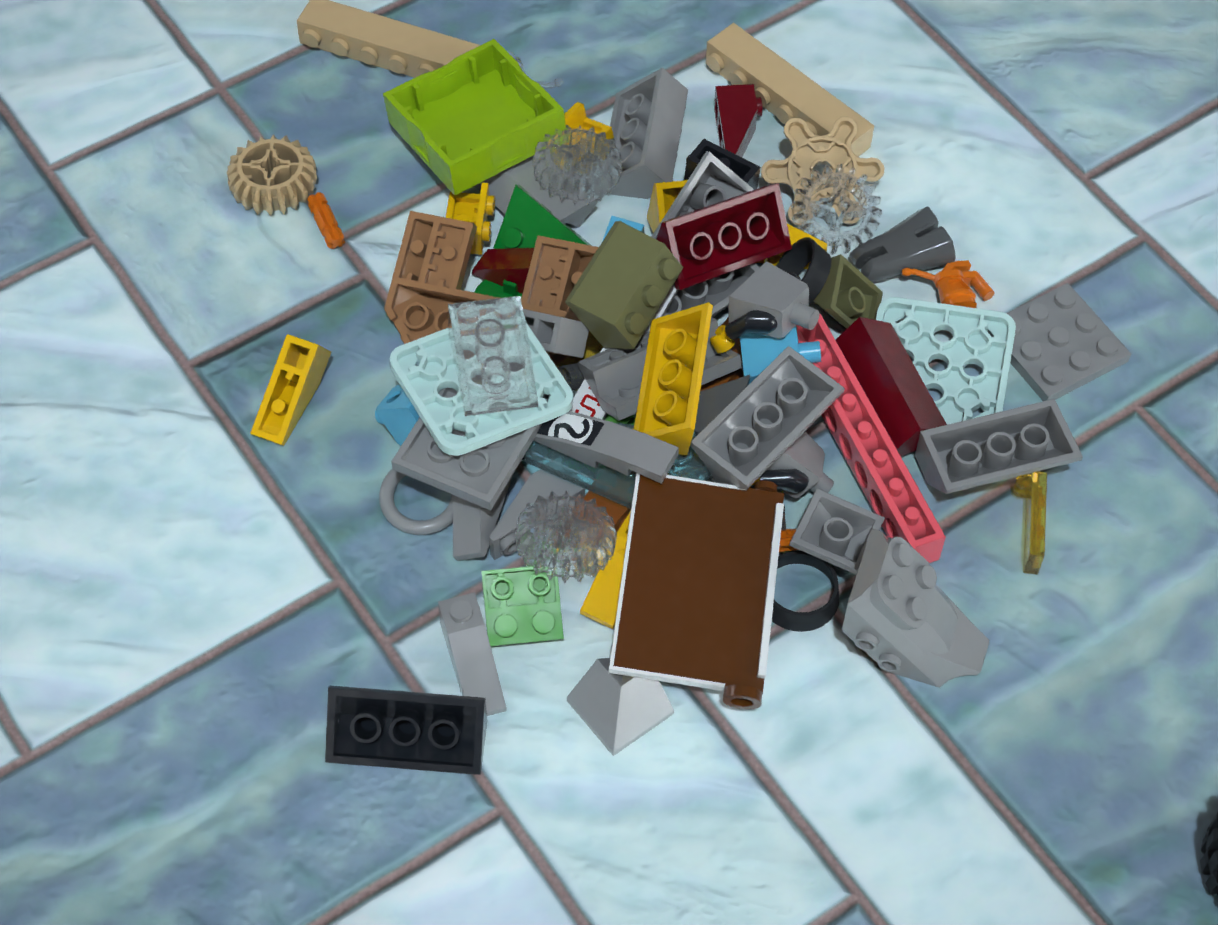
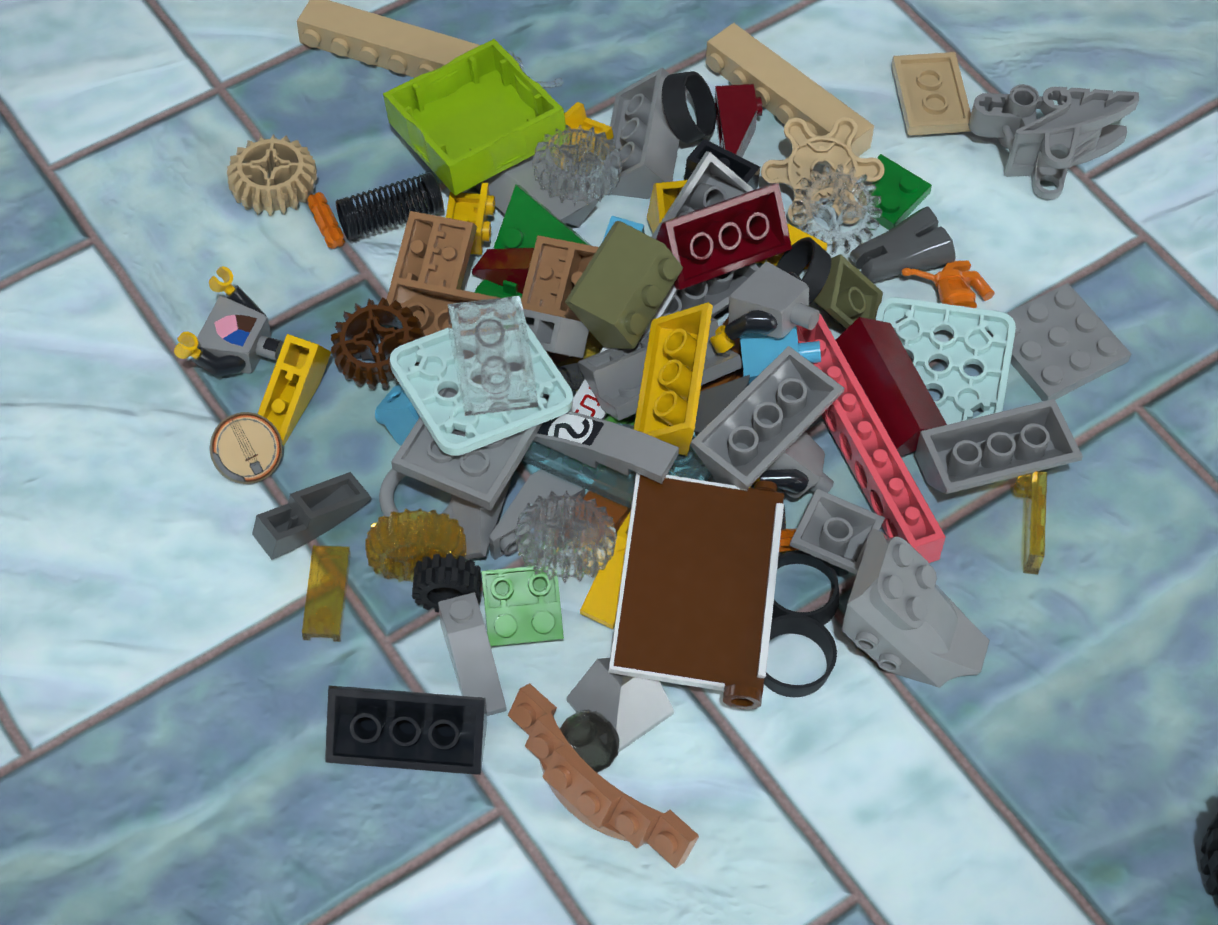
(233, 334): none -> torso
(245, 448): none -> piece
(309, 514): none -> dark grey slope
(326, 592): none -> clear yellow hinge
(356, 221): none -> black piece
(358, 339): none -> reddish brown gear
(408, 537): none -> clear yellow gear
(444, 579): none -> black tyre
(588, 793): none -> nougat piece
(592, 738): none -> clear smoke hair
(676, 107): none -> black tyre
(815, 631): none -> black tyre
(899, 193): none -> green wing
(931, 93): none -> tan plate
(1063, 138): none -> light grey piece

